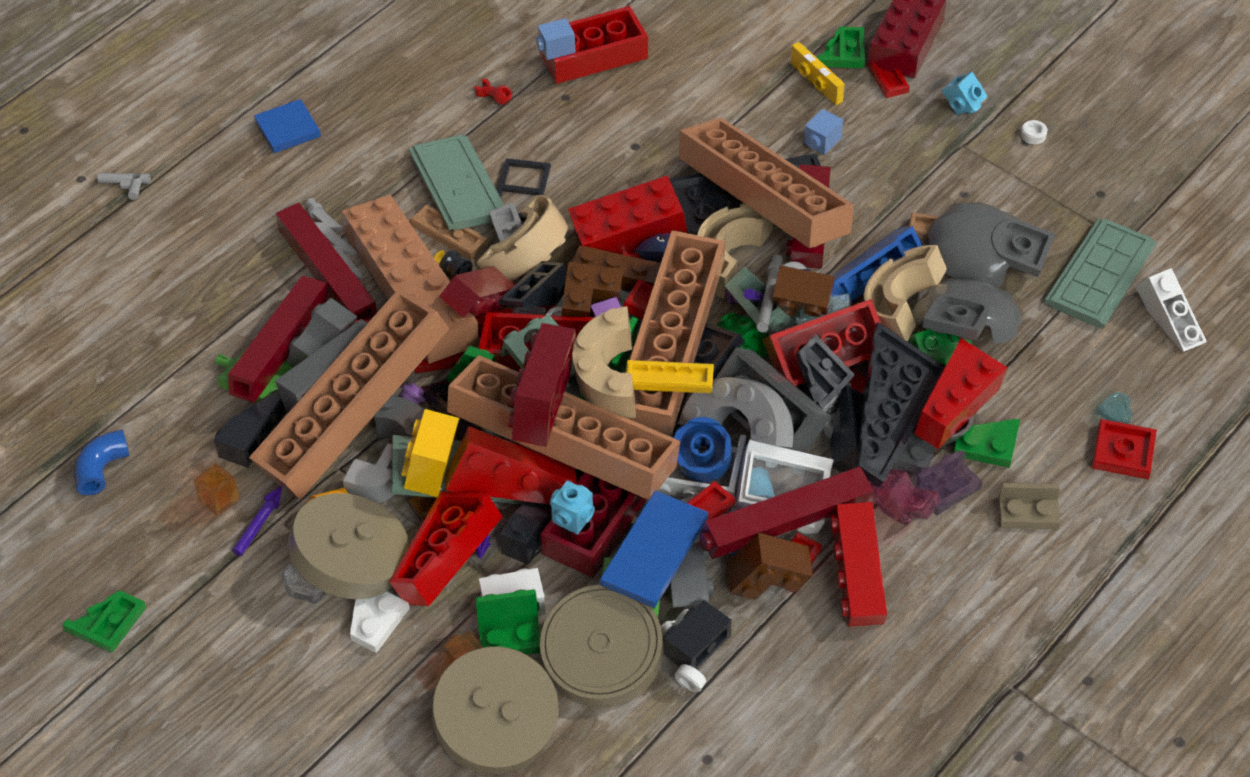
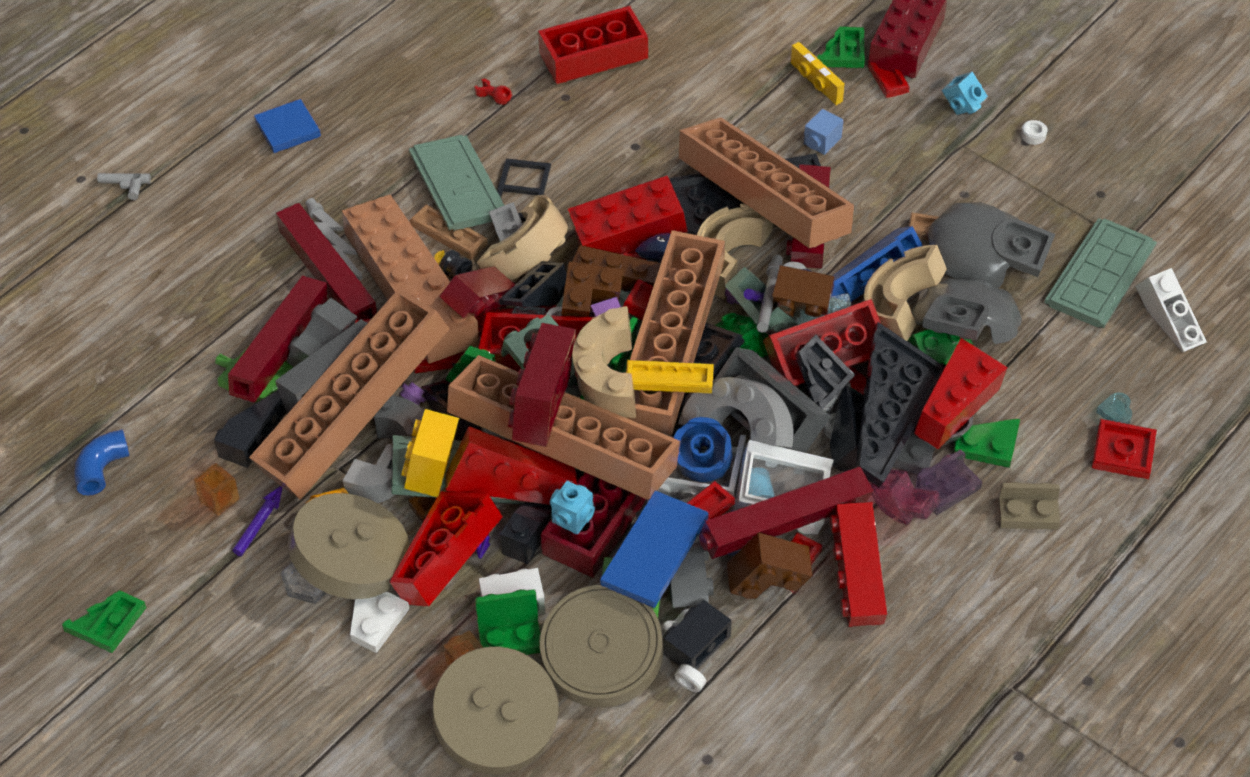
(555, 39): medium blue brick -> none

